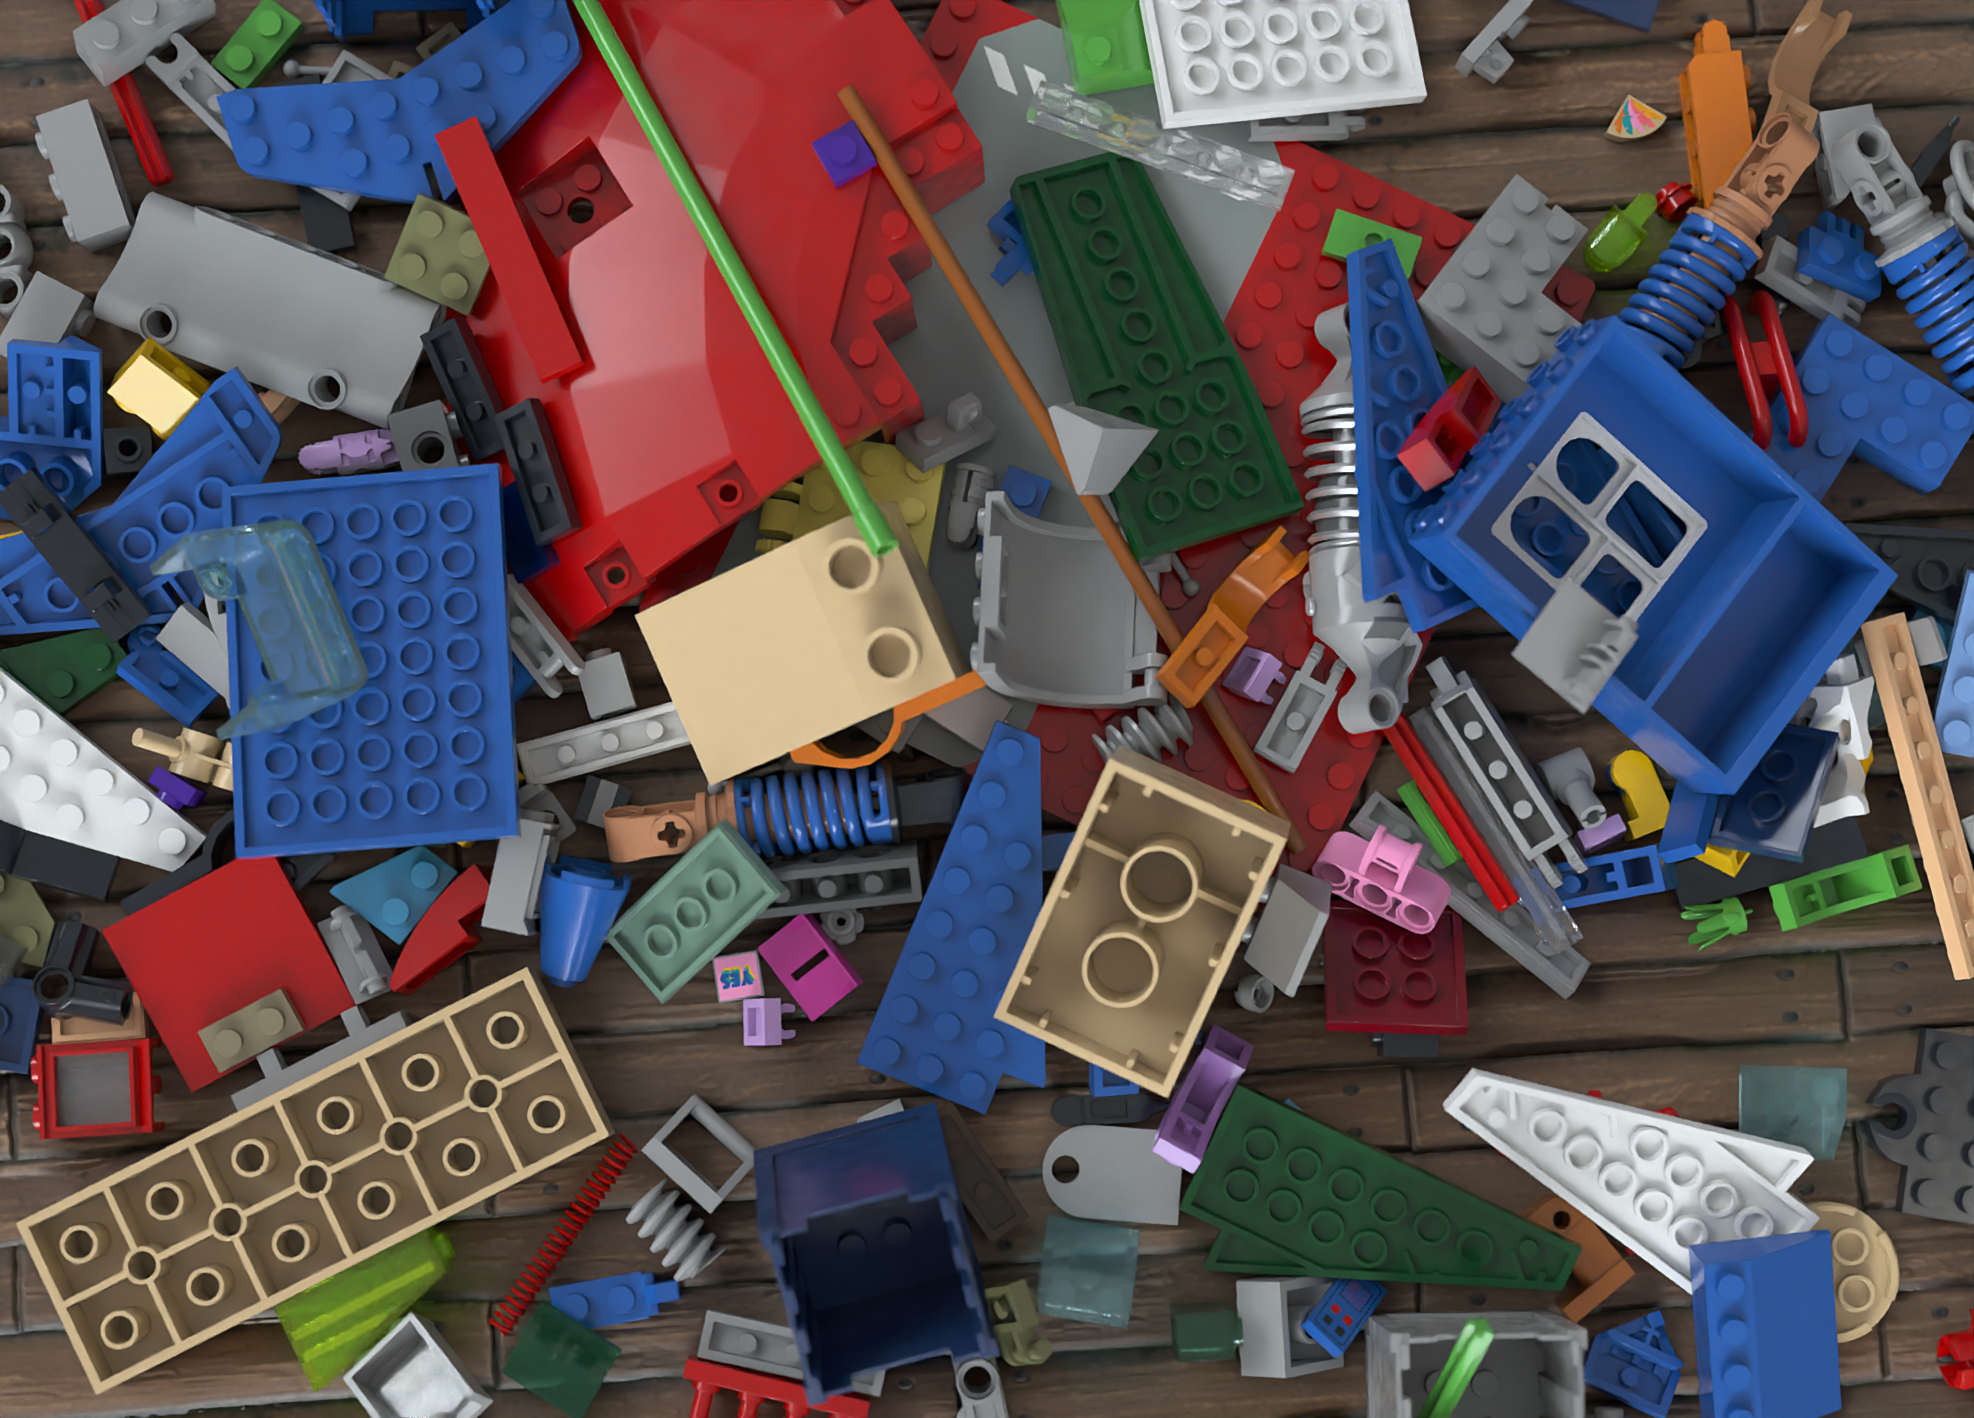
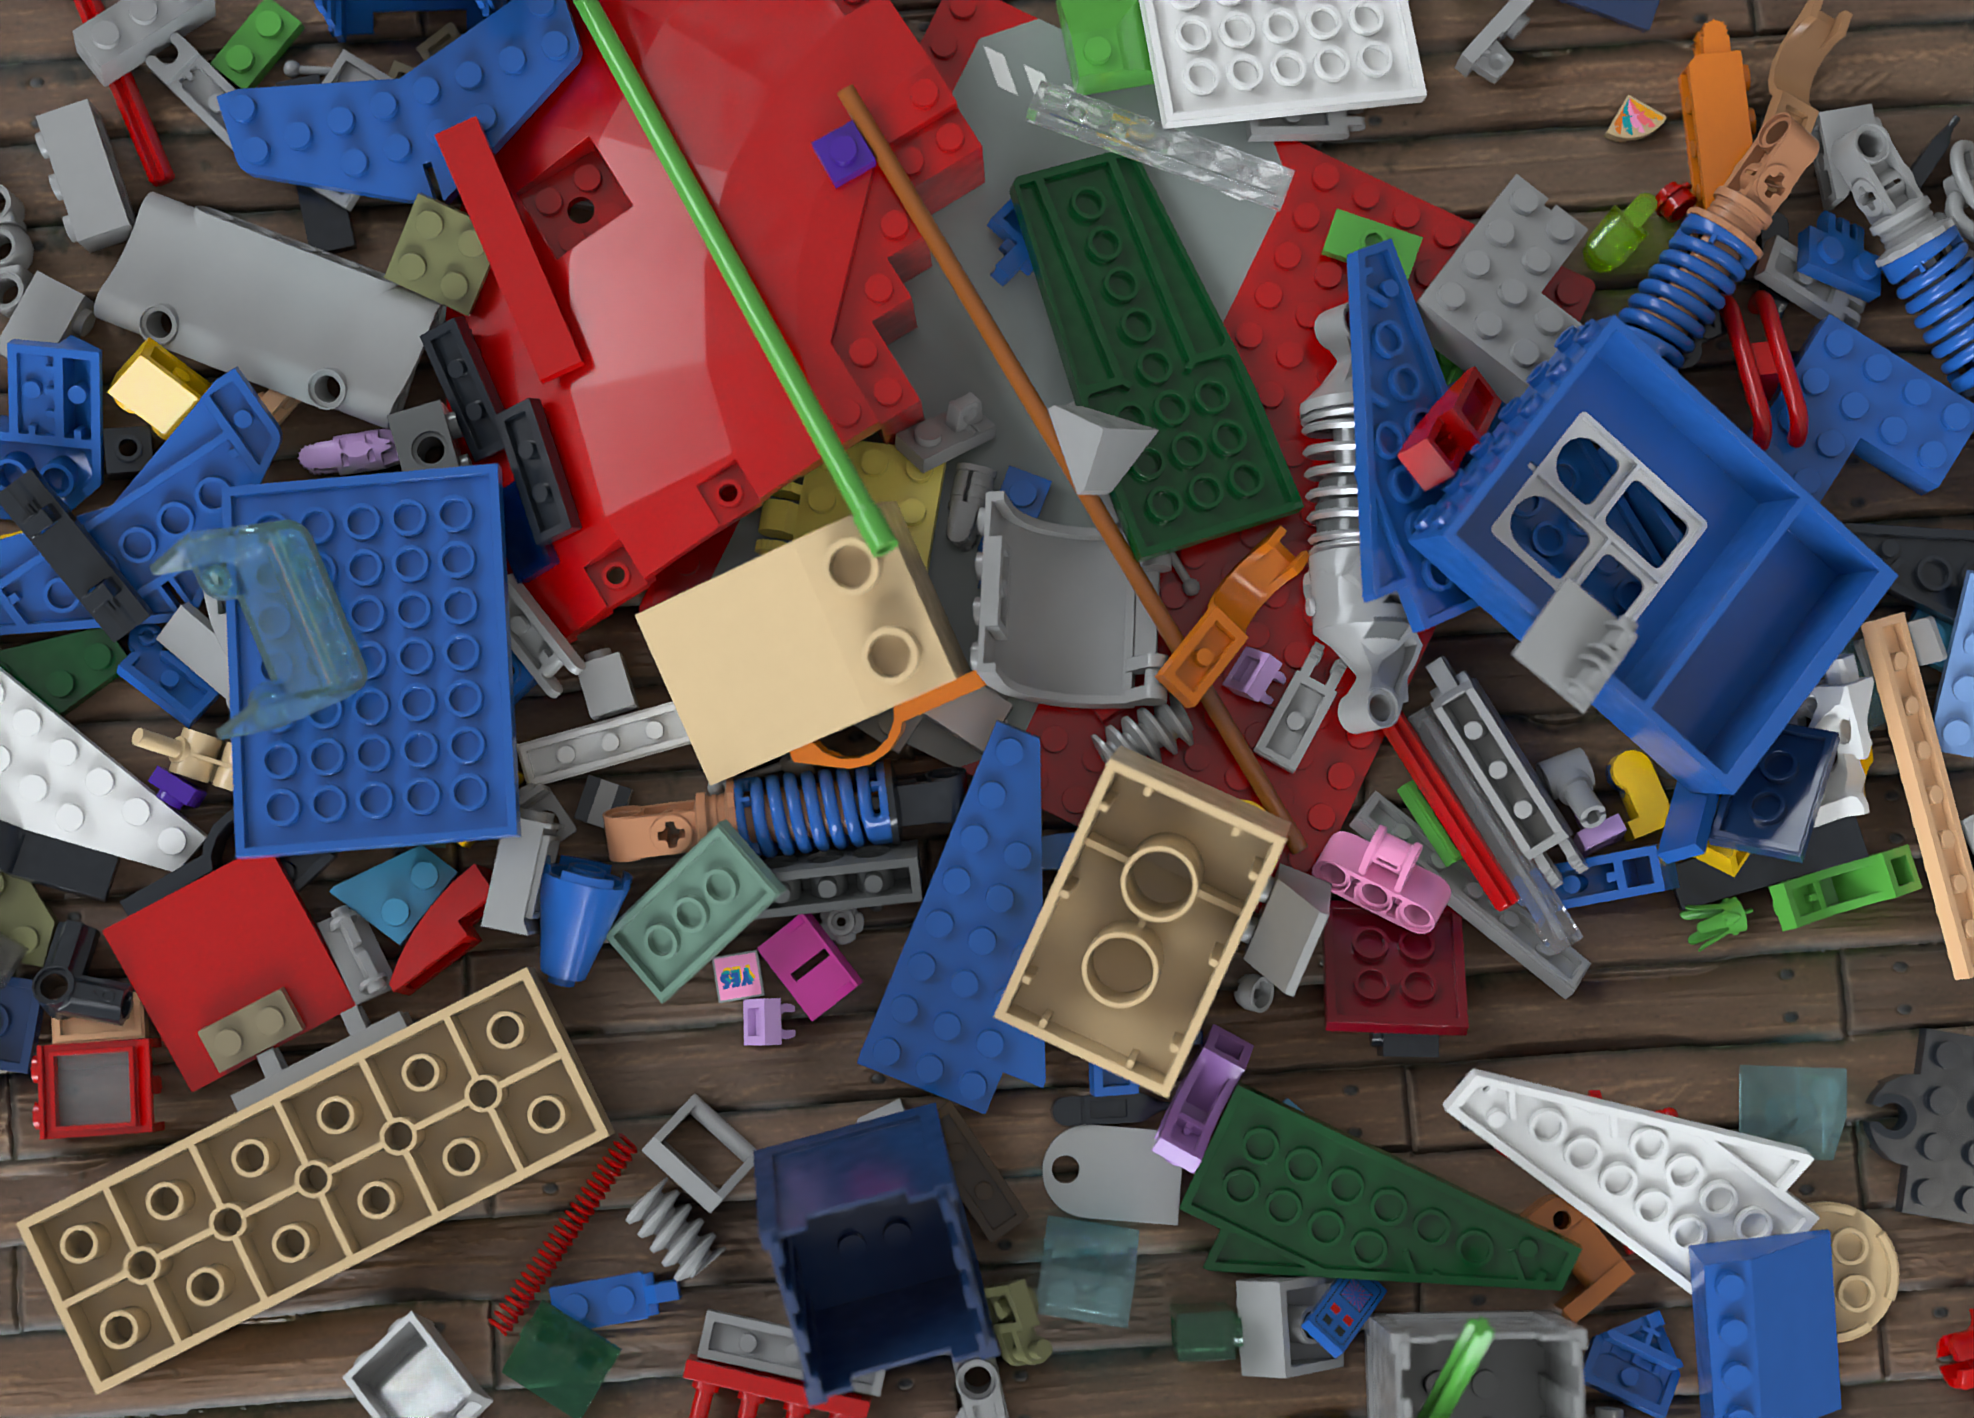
(356, 1307): clear neon green slope -> none

